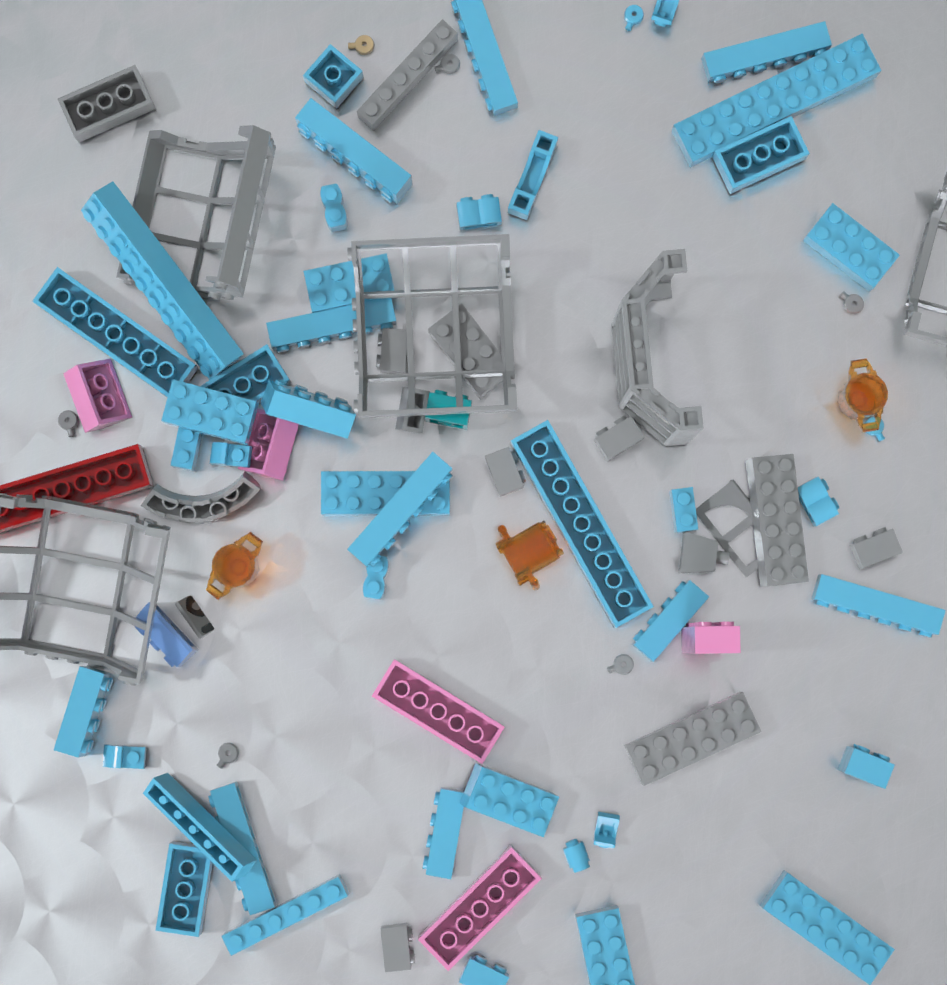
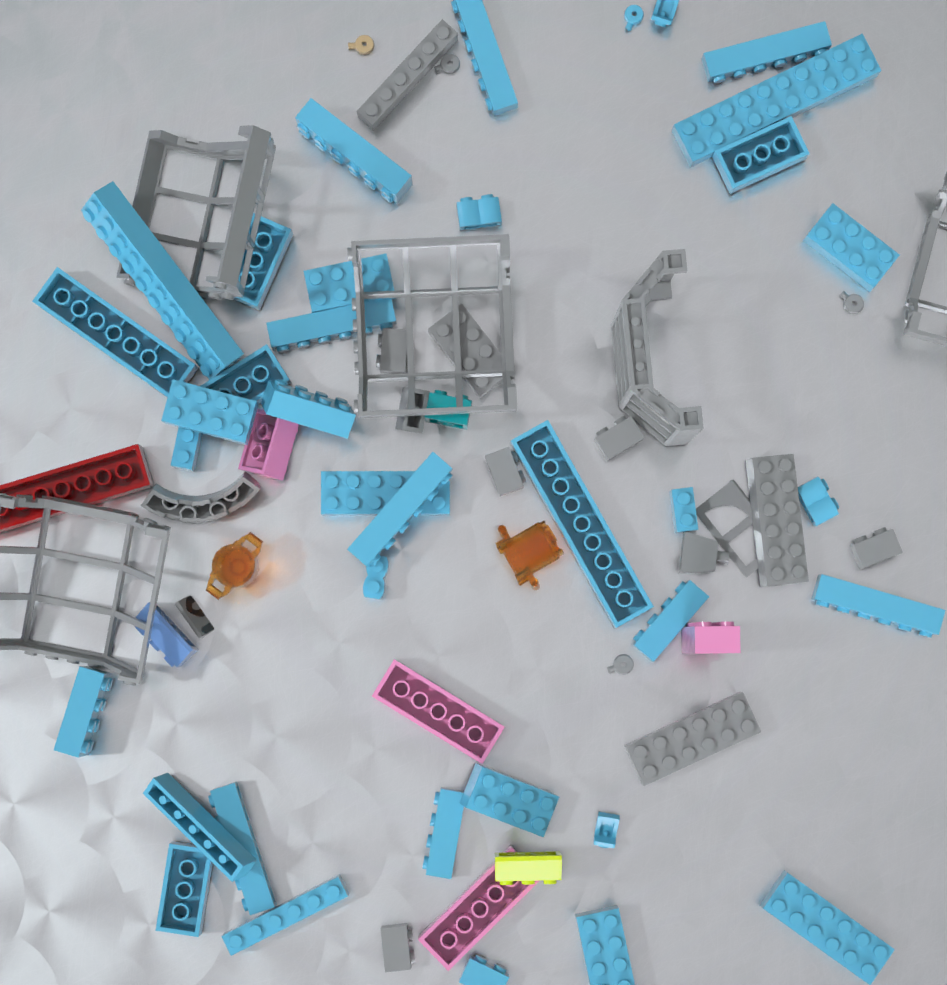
(69, 426): light grey piece -> none
(97, 395): bright pink slope -> none
(106, 103): light grey brick -> none
(124, 756): medium azure brick -> none
(224, 758): light grey piece -> none
(230, 455): medium azure brick -> none
(267, 255): none -> medium azure brick
(333, 76): medium azure brick -> none
(334, 210): medium azure brick -> none
(528, 867): none -> neon yellow slope
(533, 175): medium azure arch -> none
(576, 855): medium azure brick -> none
(863, 395): clear orange container -> none
(869, 768): medium azure brick -> none
(878, 433): medium azure piece -> none

